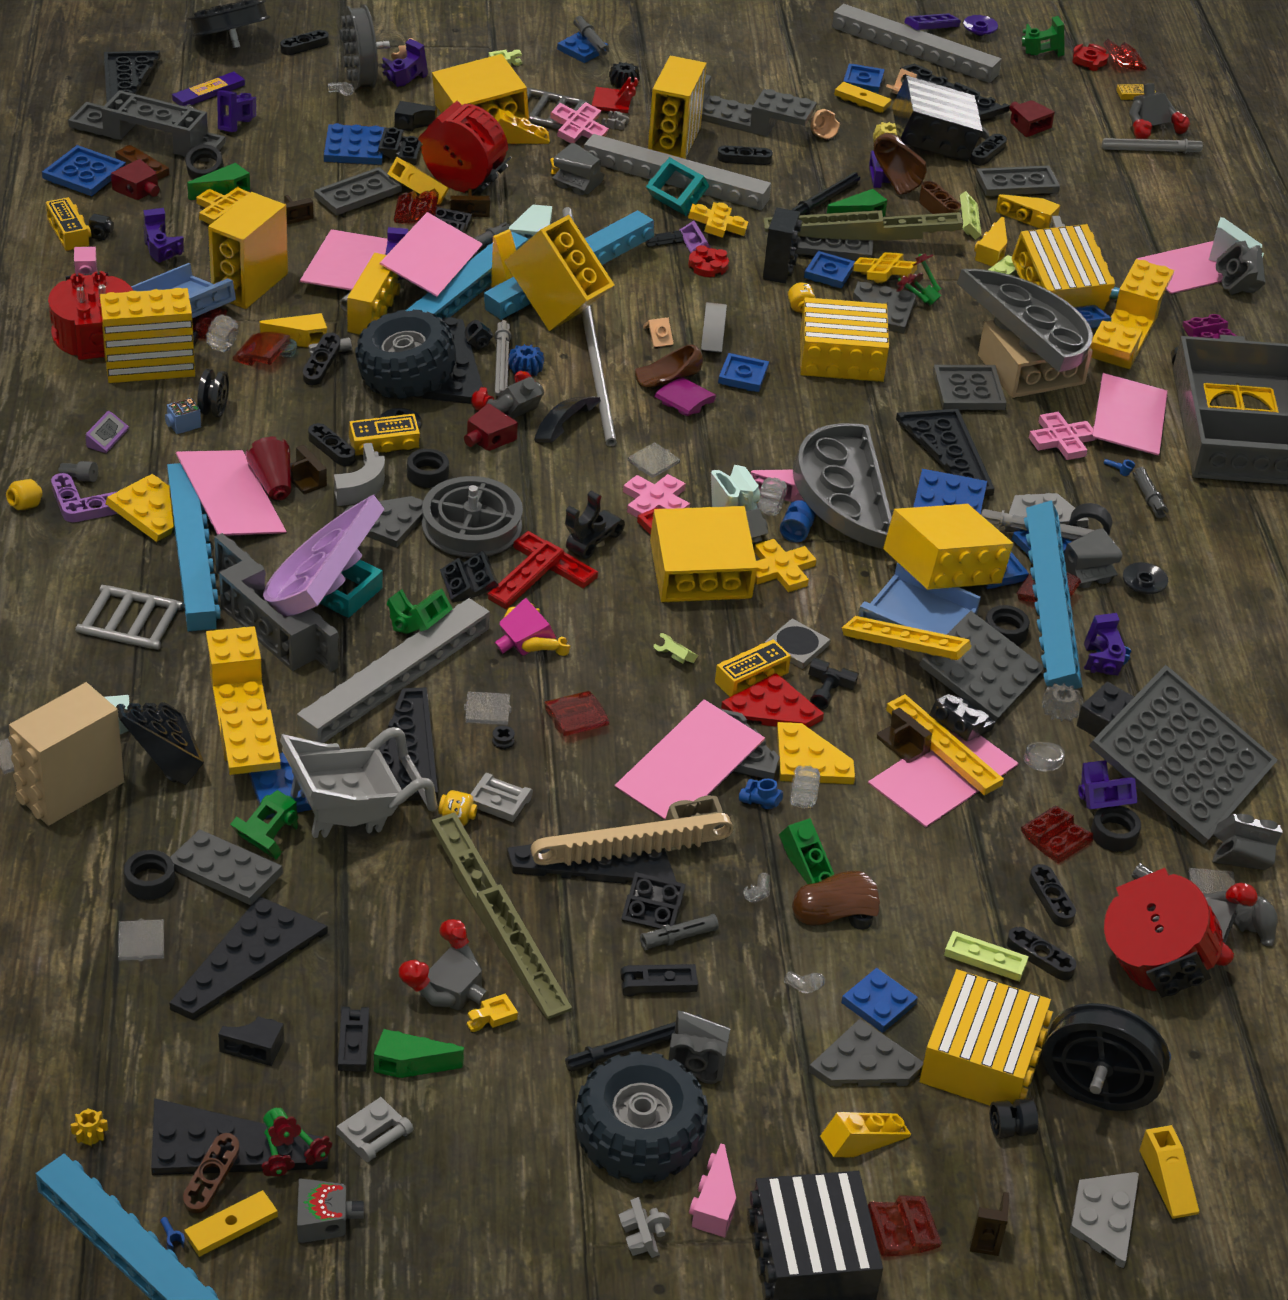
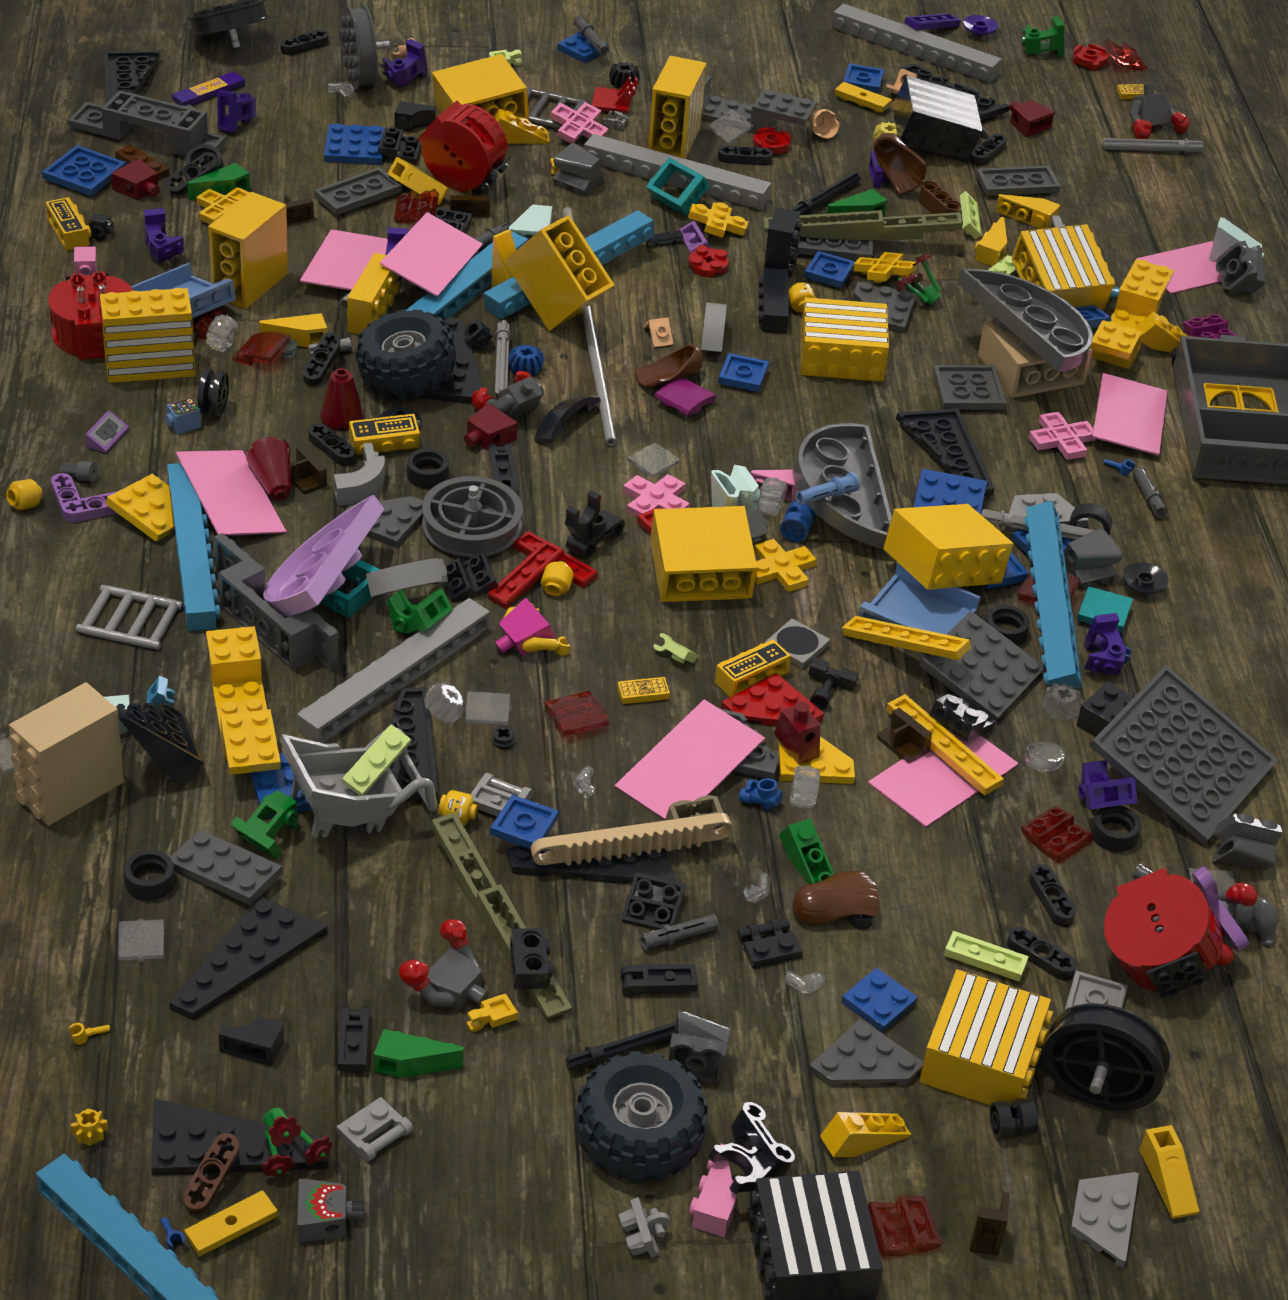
(80, 1034): none -> yellow hand
(160, 693): none -> dark azure tile
(192, 165): none -> black beam
(341, 401): none -> dark red cone
(376, 760): none -> yellowish green plate
(407, 576): none -> light grey arch
(445, 702): none -> clear gear
(503, 465): none -> black plate
(523, 822): none -> blue plate
(528, 958): none -> black brick
(557, 578): none -> yellow head
(582, 782): none -> clear arm
(643, 690): none -> yellow tile
(730, 126): none -> clear piece
(753, 1150): none -> black piece
(772, 949): none -> black plate
(773, 140): none -> red plate
(773, 300): none -> black brick
(799, 732): none -> dark red torso
(835, 487): none -> medium blue pin
(1094, 989): none -> light grey tile
(1103, 602): none -> teal tile
(1159, 333): none -> yellow slope
(1208, 886): none -> medium lavender beam

